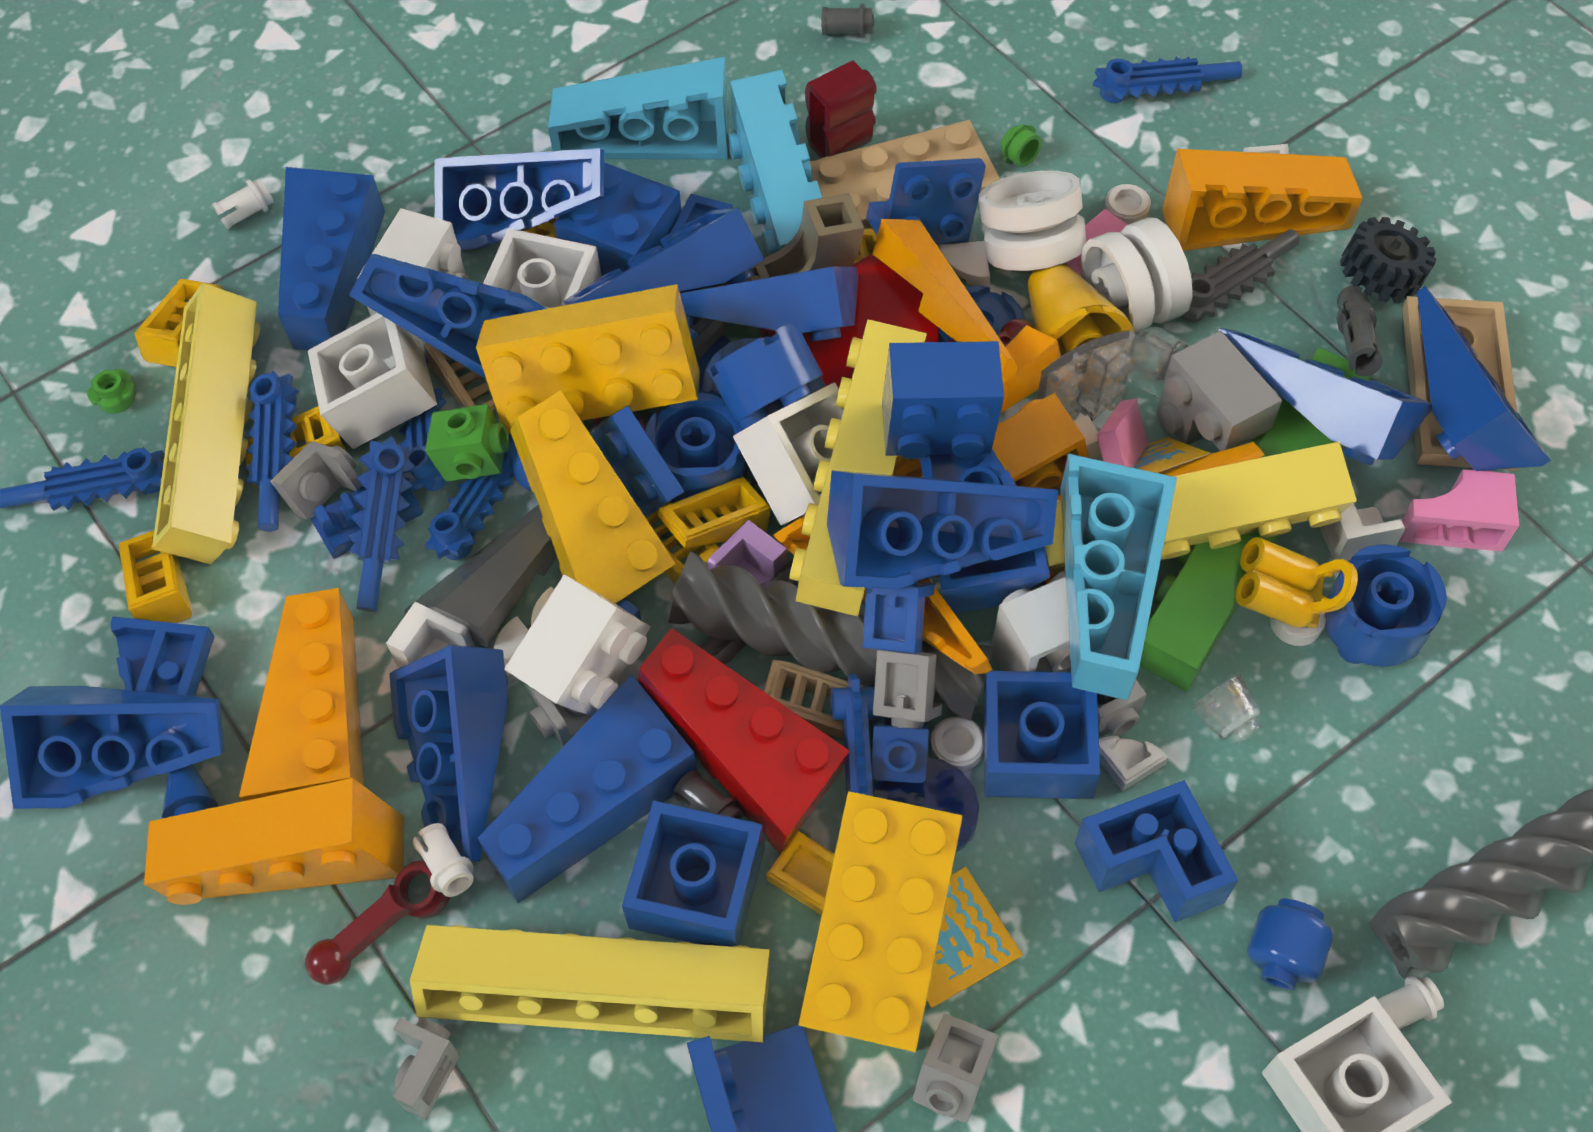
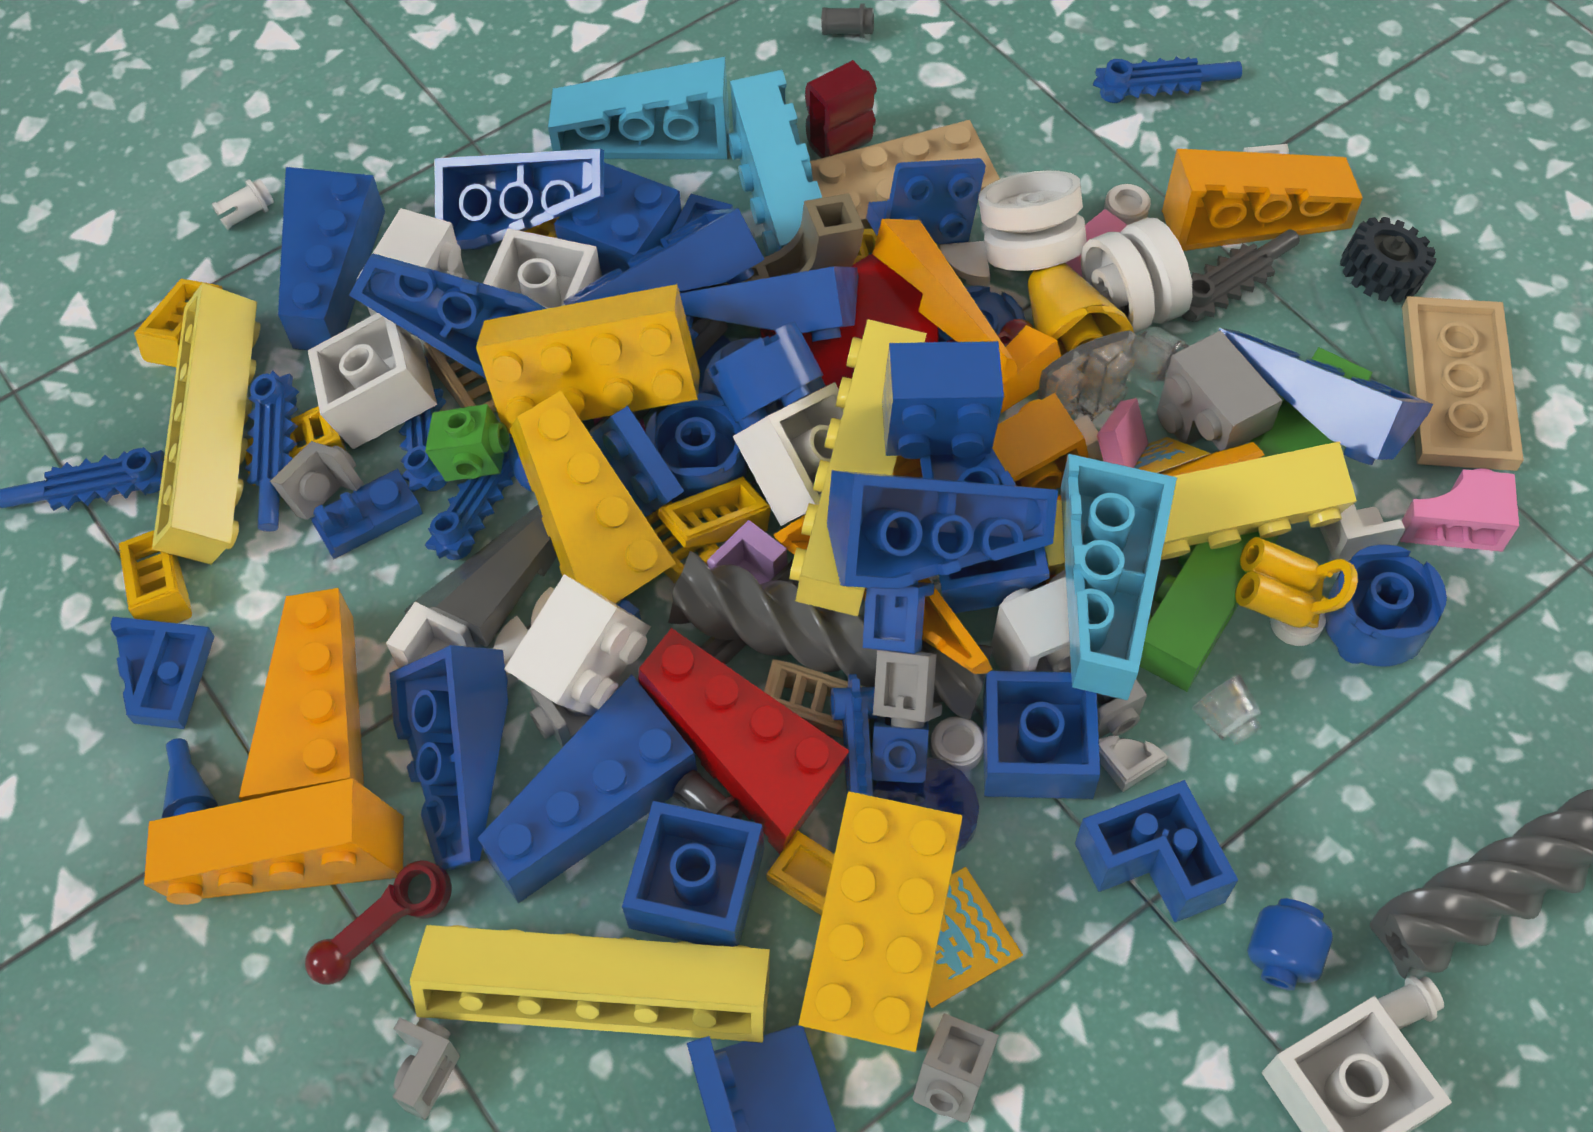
(97, 739): blue wedge -> none
(112, 390): bright green plate -> none
(379, 519): blue piece -> none
(449, 870): white pin -> none
(1021, 145): bright green plate -> none
(1357, 323): dark grey pin -> none
(1469, 401): blue wedge -> none

